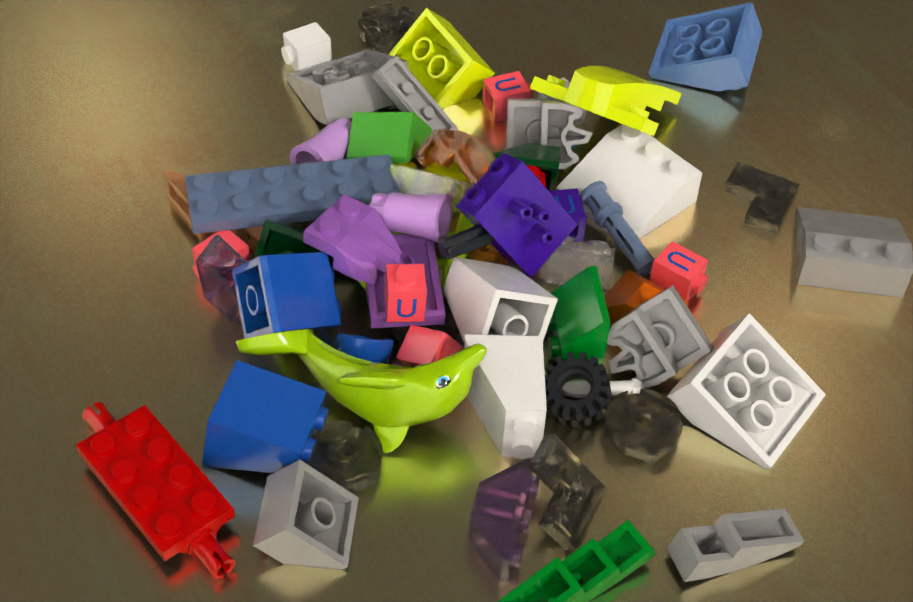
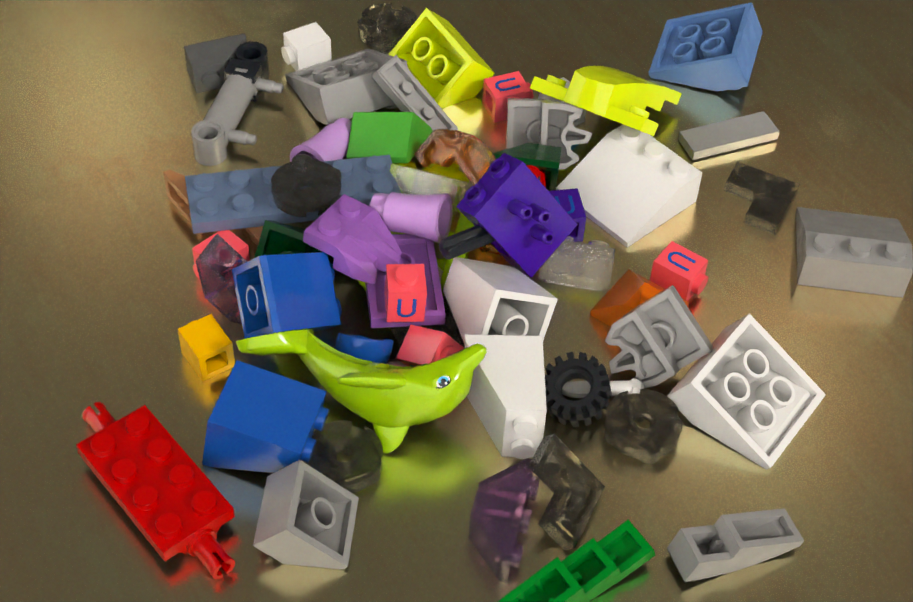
(206, 347): none -> yellow brick
(209, 59): none -> dark grey slope
(243, 83): none -> light grey piece
(301, 172): none -> clear smoke plate
(579, 318): green slope -> none
(609, 216): sand blue pin -> none
(728, 135): none -> light grey tile

